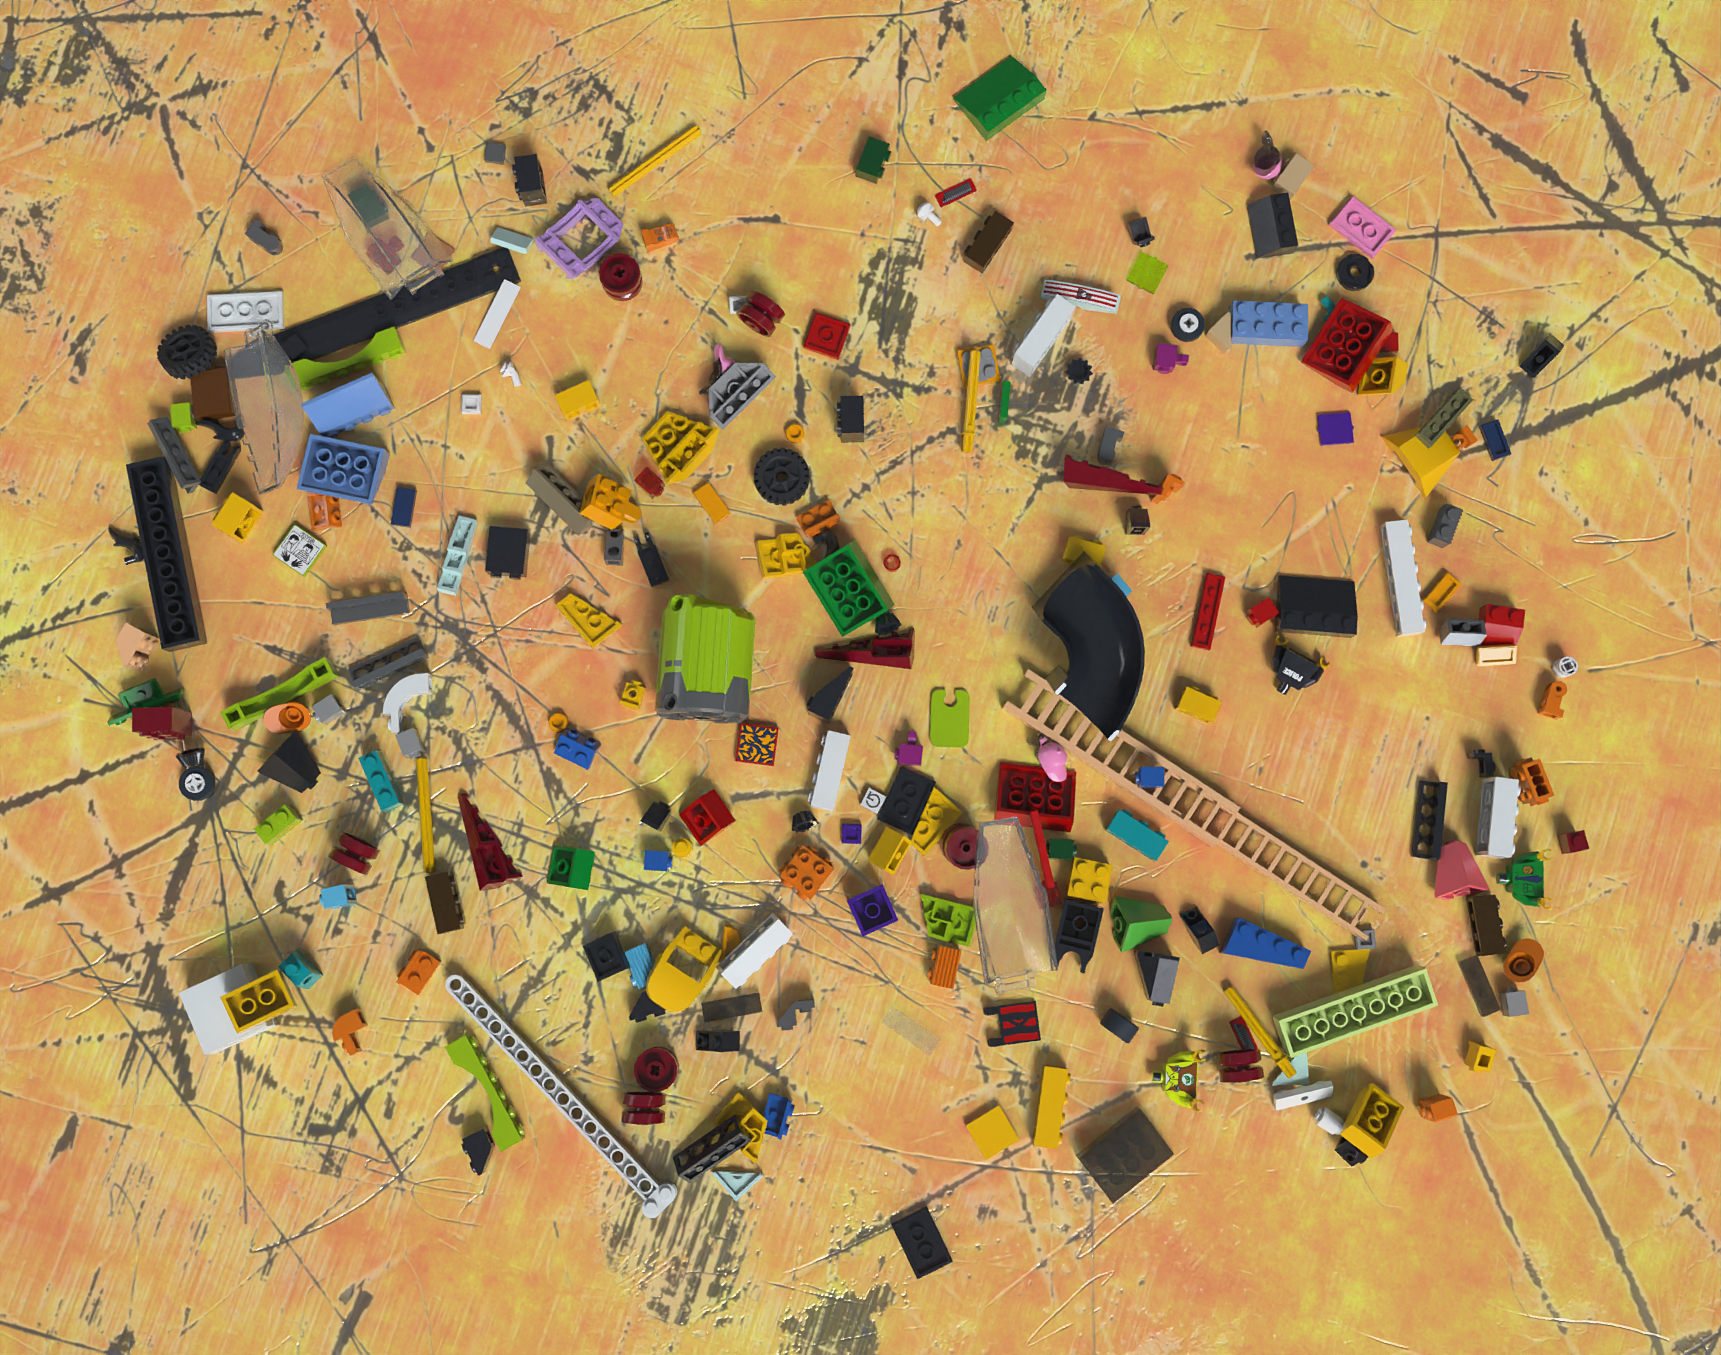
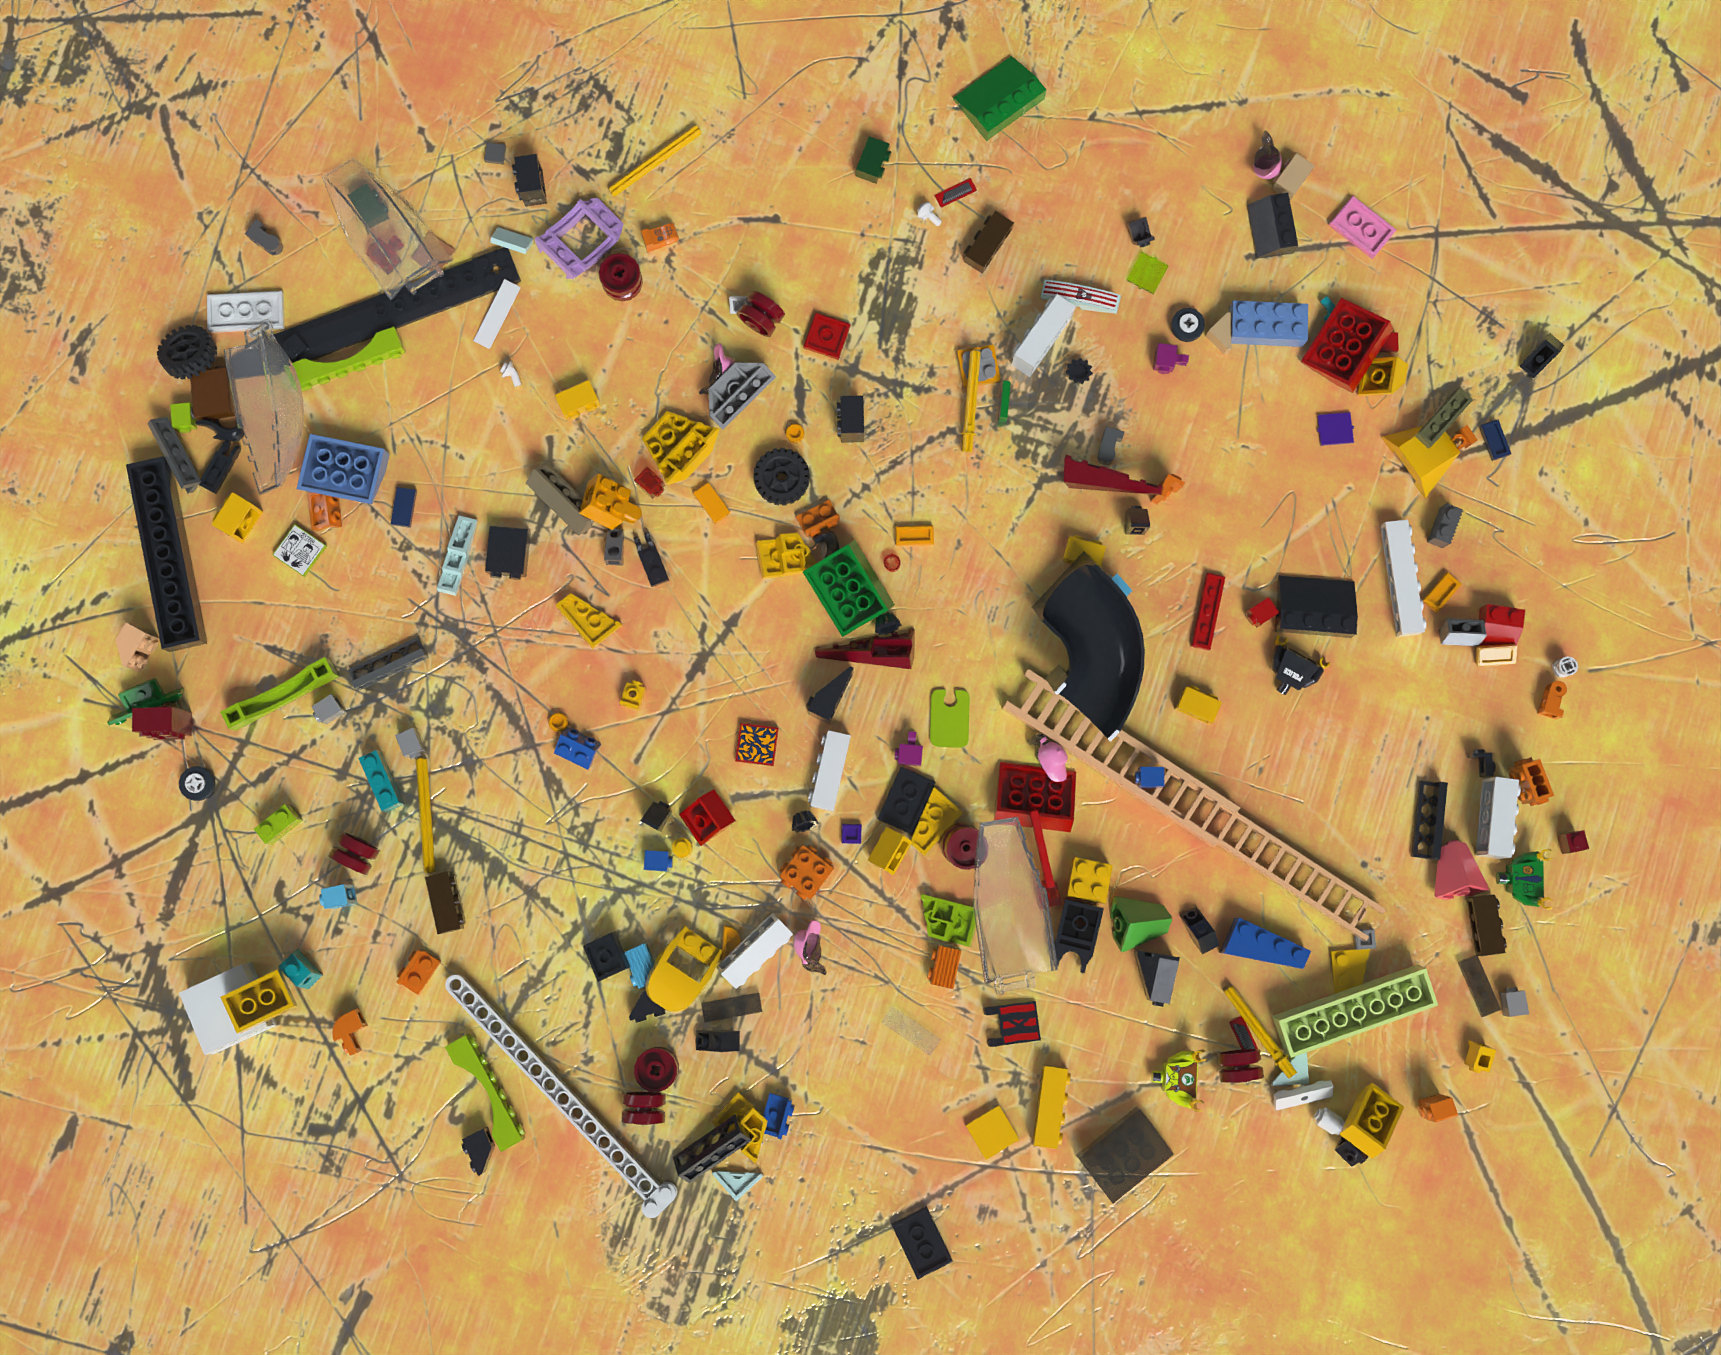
(130, 543): black piece -> none
(191, 757): black piece -> none
(287, 717): orange piece -> none
(292, 765): black slope -> none
(348, 406): medium blue slope -> none
(369, 608): dark grey fence -> none
(400, 694): white arch -> none
(471, 404): white tile -> none
(489, 860): dark red wedge -> none
(570, 867): green slope -> none
(705, 661): lime piece -> none
(789, 1019): dark grey slope -> none
(808, 947): none -> hair
(872, 910): dark purple brick -> none
(873, 801): white tile -> none
(914, 535): none -> light orange tile
(1061, 849): dark green brick -> none
(1119, 1025): black wheel -> none
(1137, 834): teal brick -> none
(1350, 282): black tile -> none
(1523, 960): orange piece -> none

